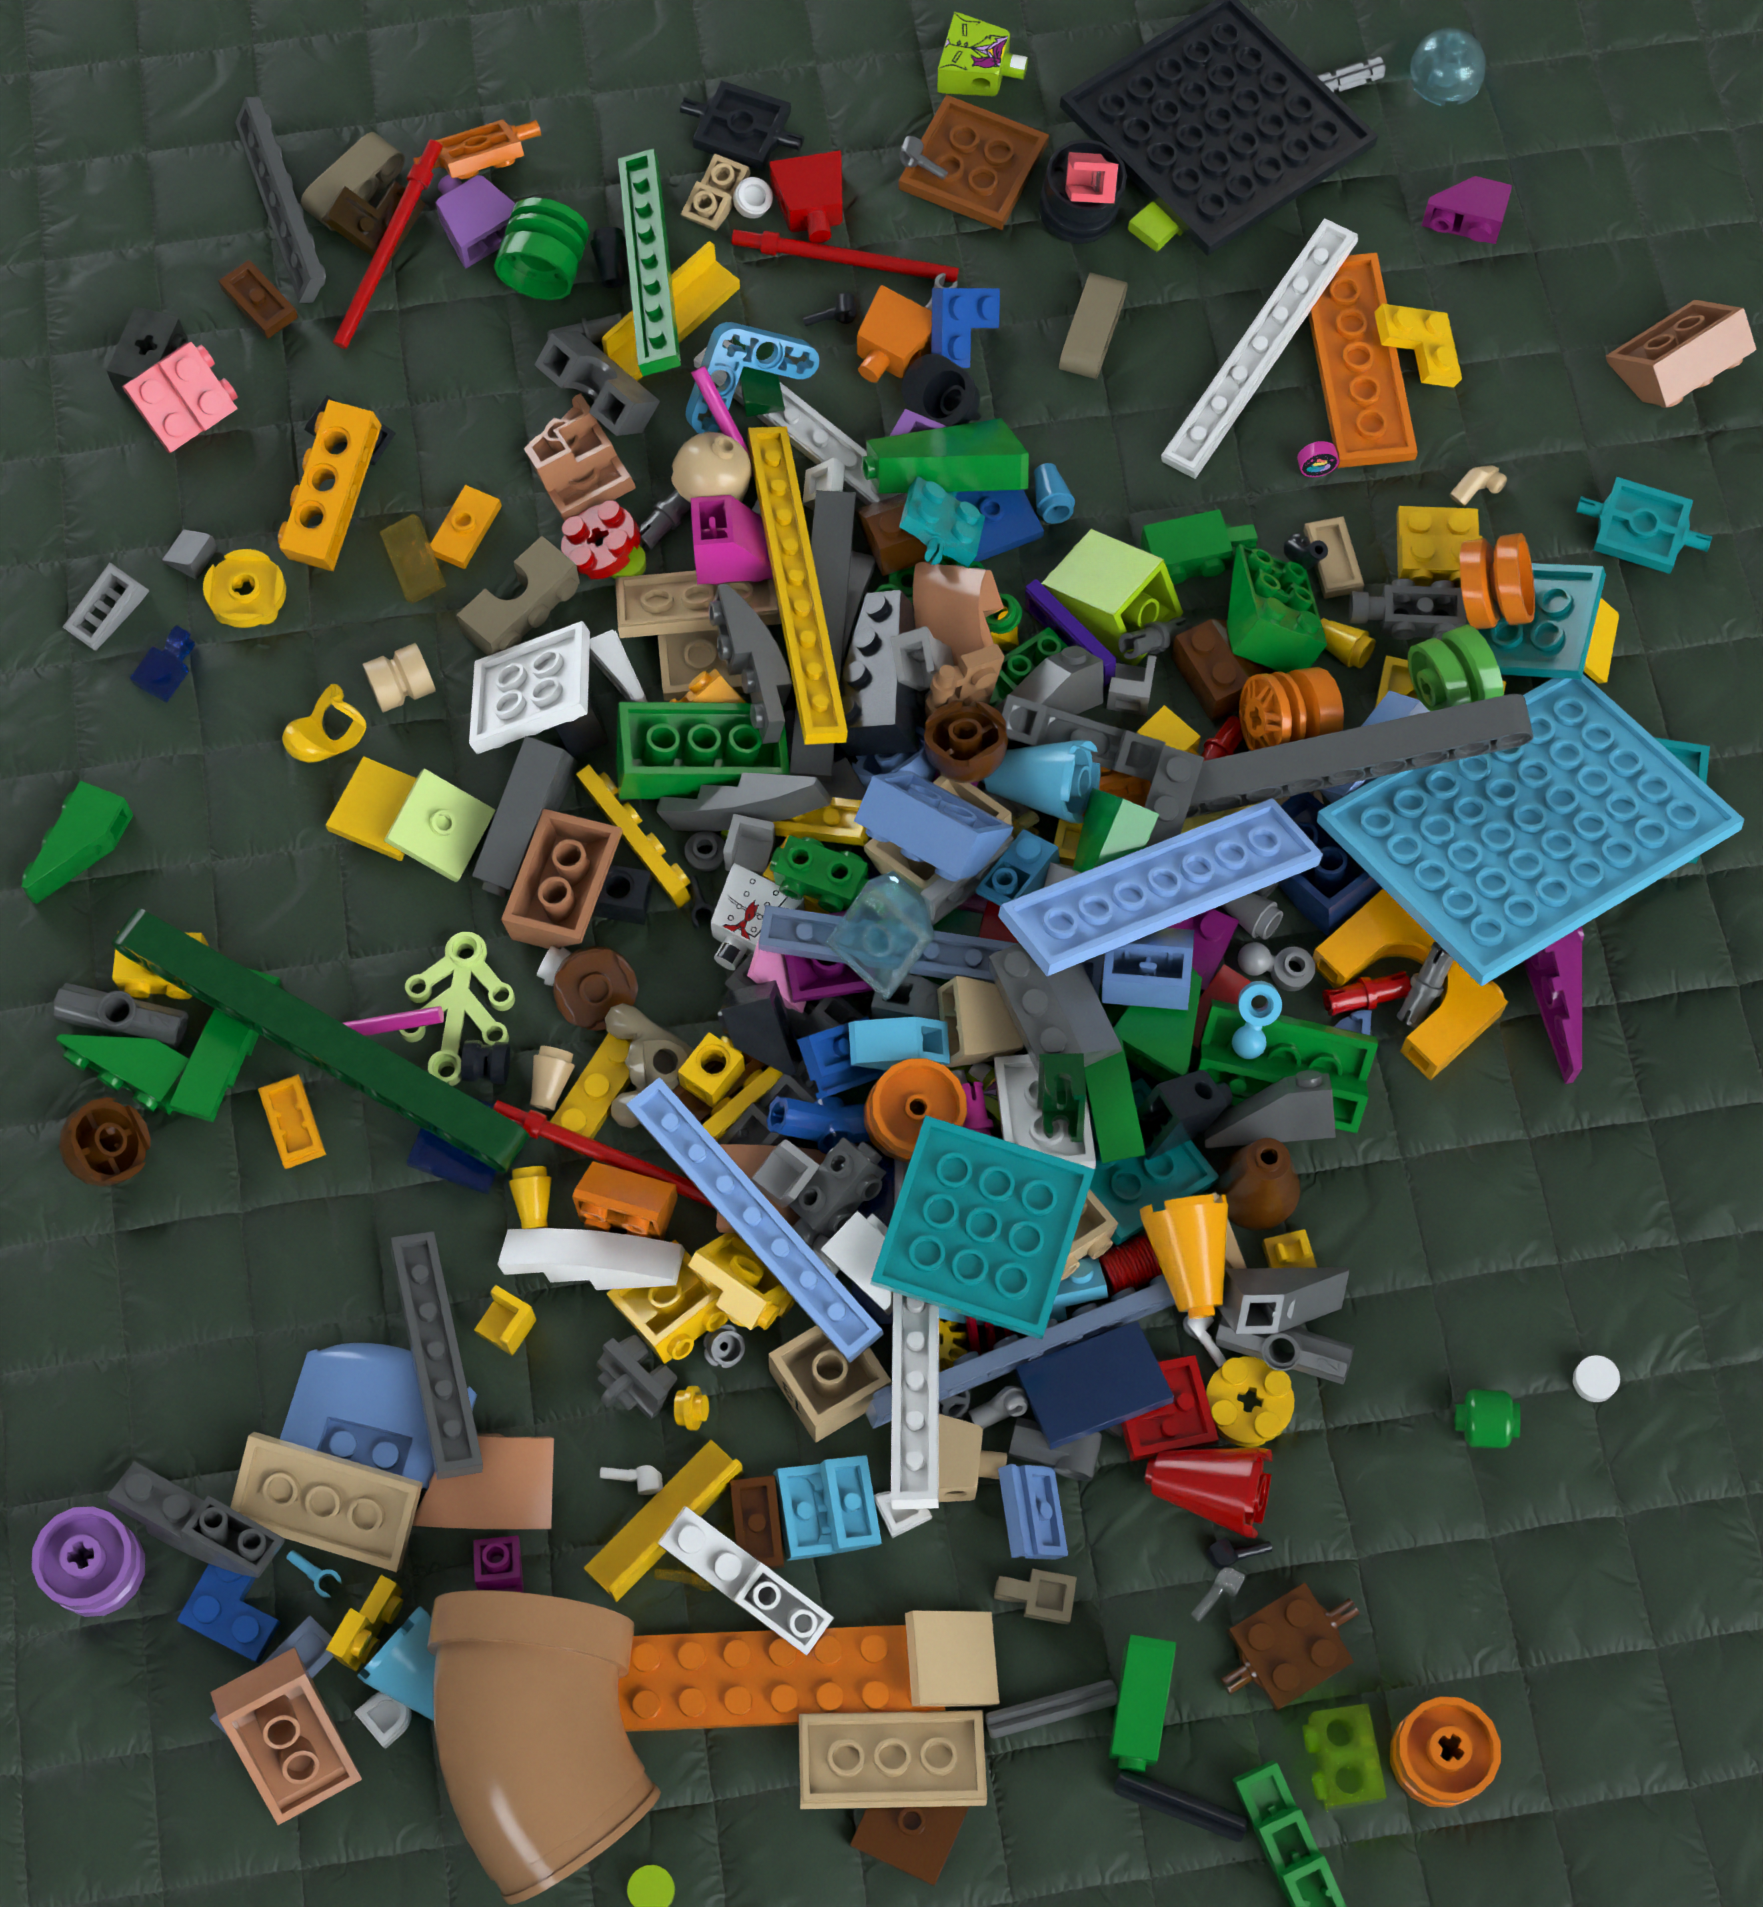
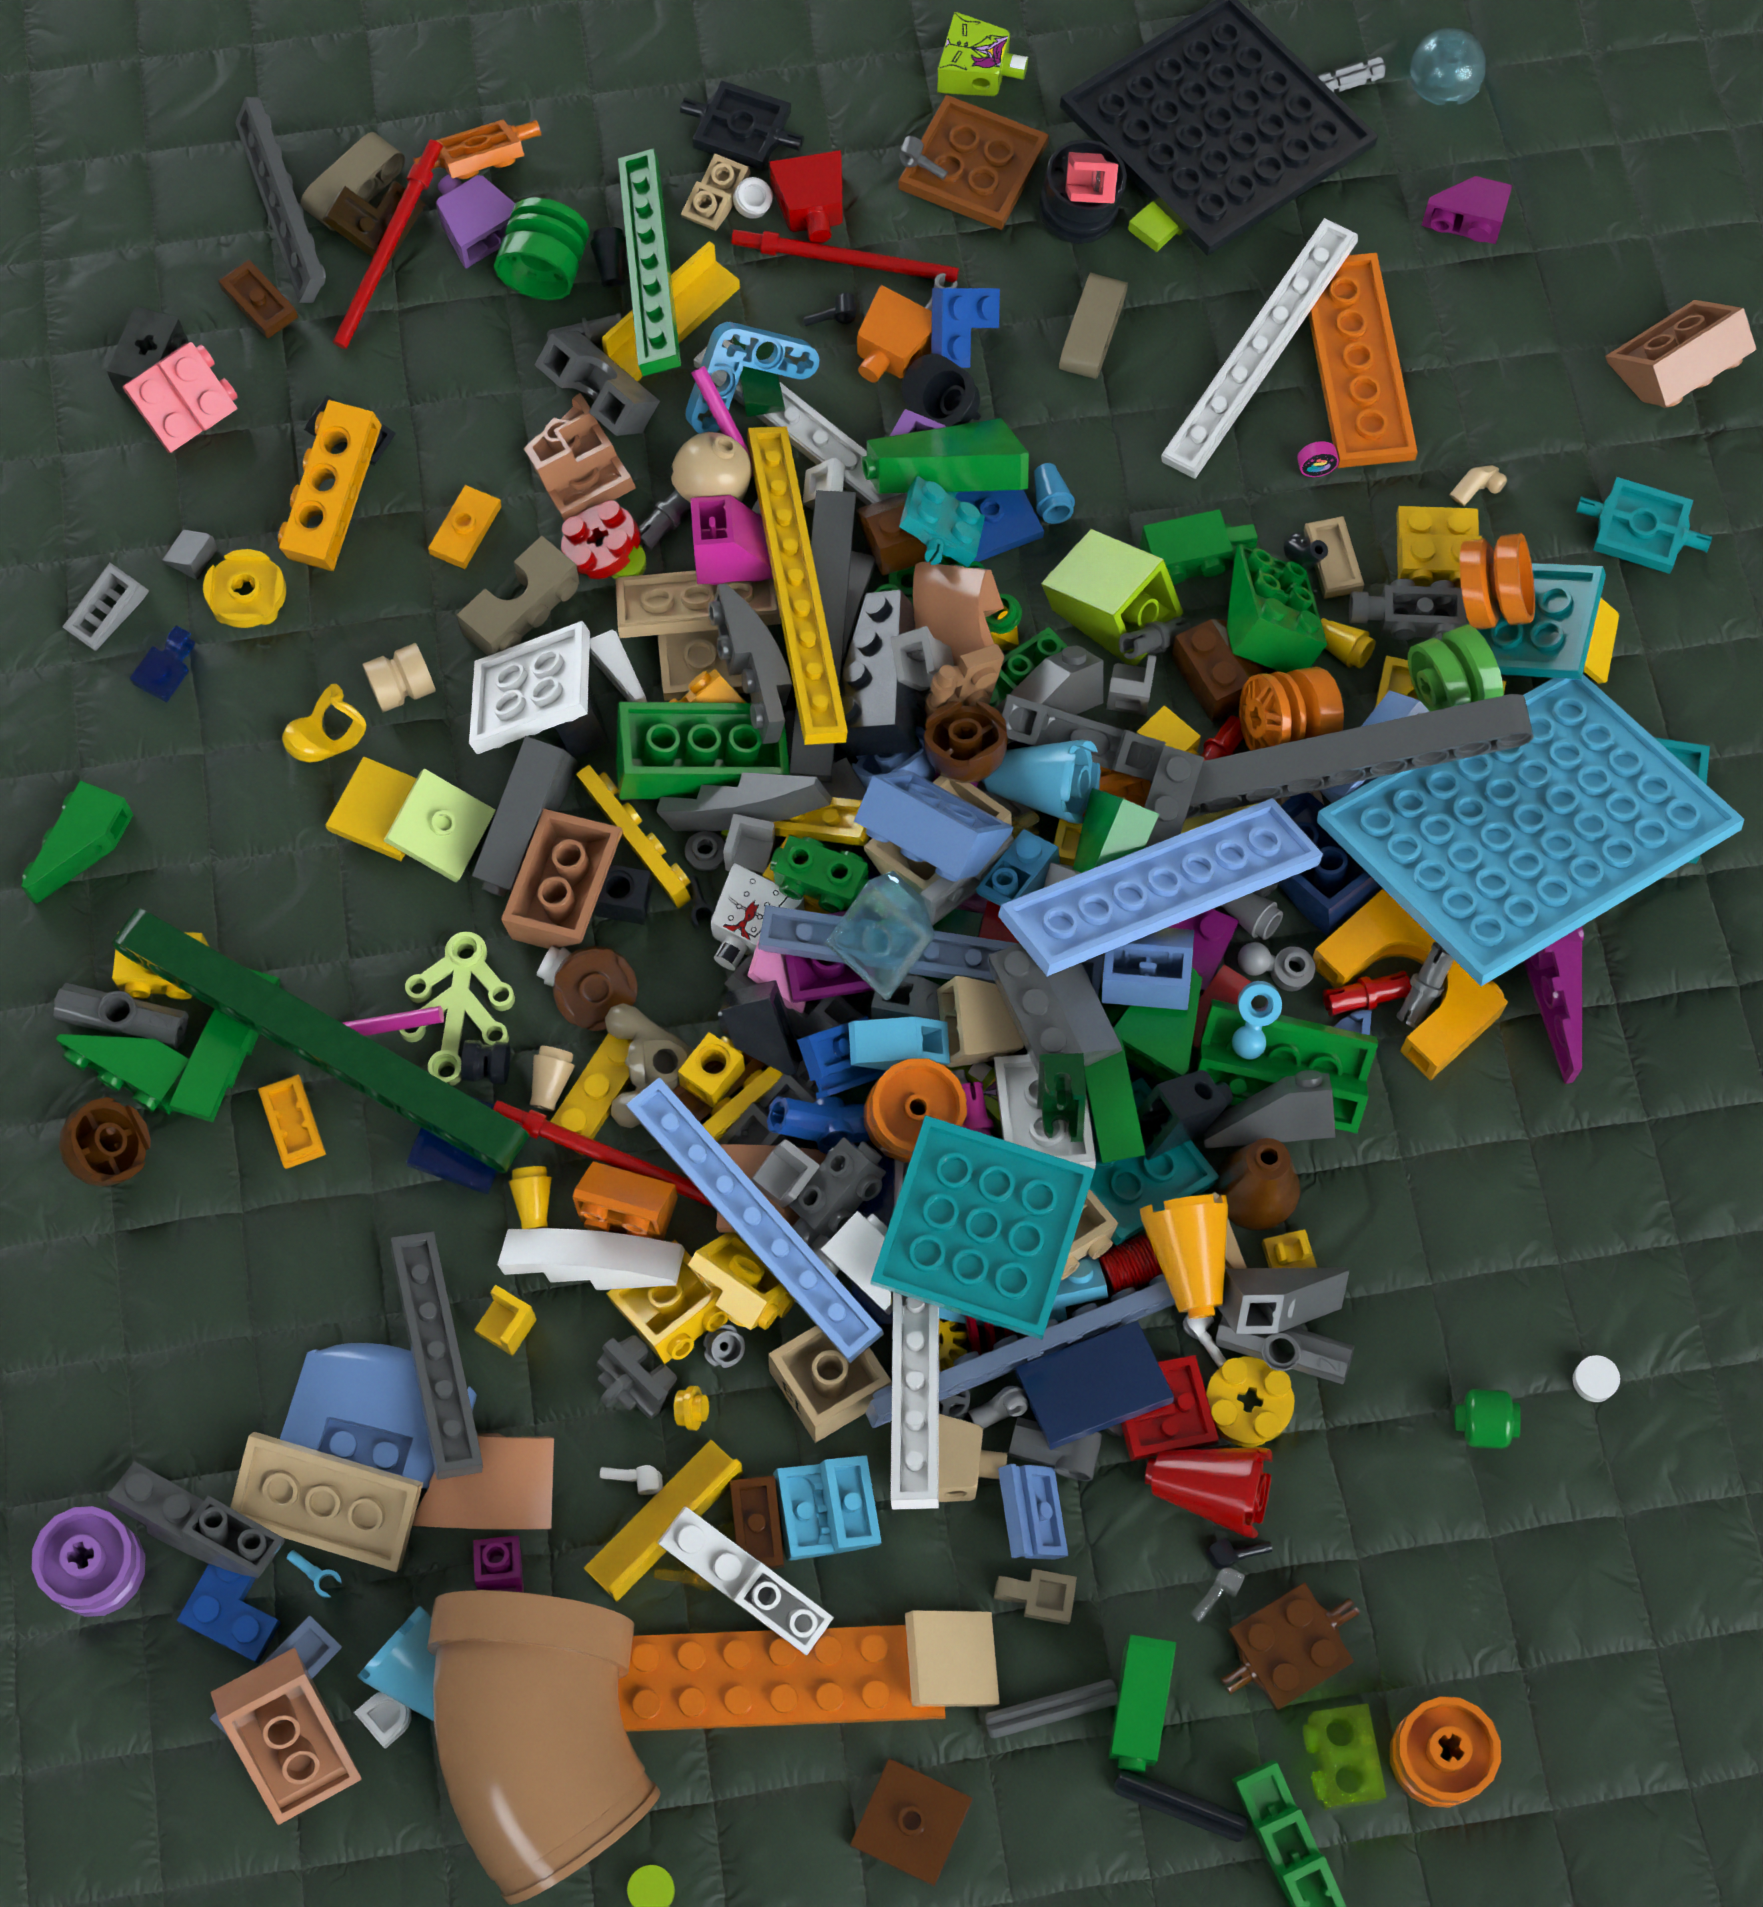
(356, 1636): yellow plate -> none
(413, 558): clear yellow plate -> none
(892, 1759): tan tile -> none
(899, 1520): white tile -> none
(1053, 614): dark purple tile -> none
(1427, 335): yellow plate -> none

